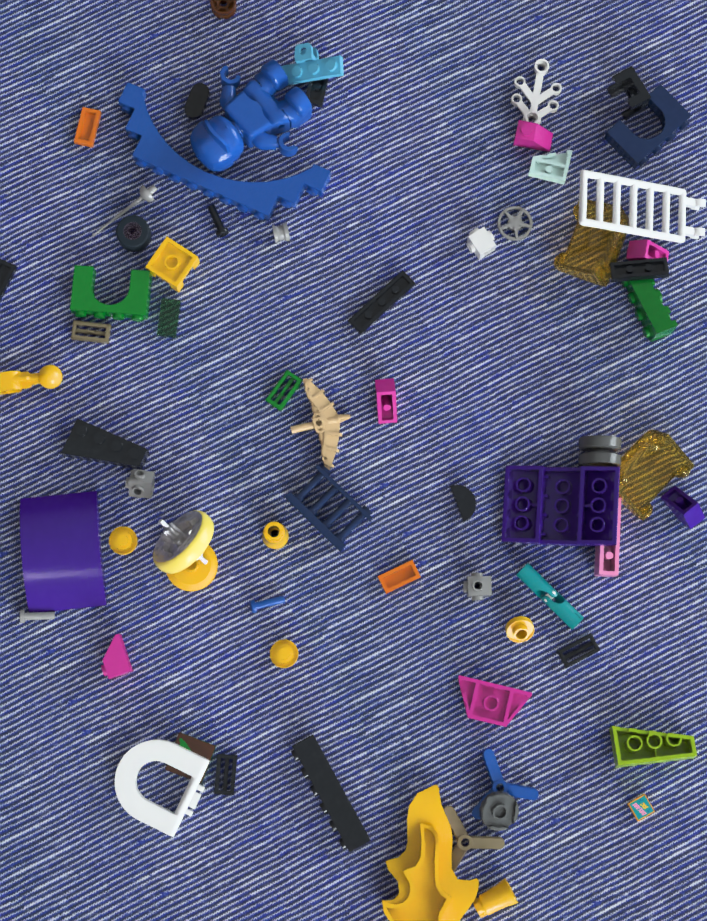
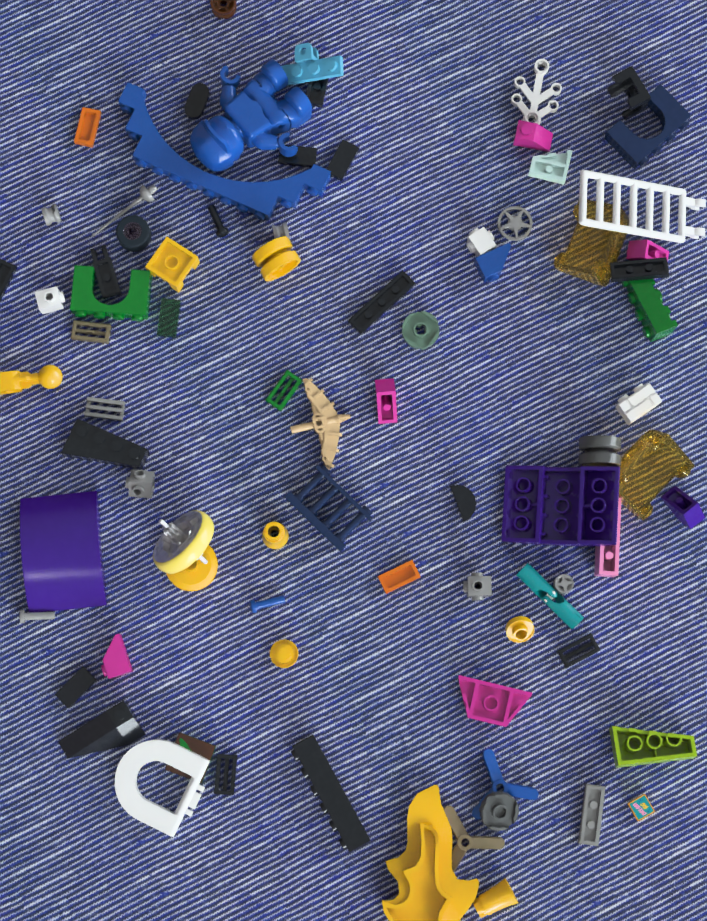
(50, 300): none -> white brick
(51, 215): none -> light grey wheel
(76, 687): none -> black tile
(105, 274): none -> black hinge
(105, 401): none -> light grey tile
(107, 731): none -> black wedge
(123, 540): yellow plate -> none
(276, 258): none -> yellow wheel
(304, 157): none -> black tile
(342, 160): none -> black tile
(420, 319): none -> sand green plate
(492, 263): none -> blue slope
(564, 581): none -> light grey wheel
(591, 815): none -> light grey tile
(638, 403): none -> white brick

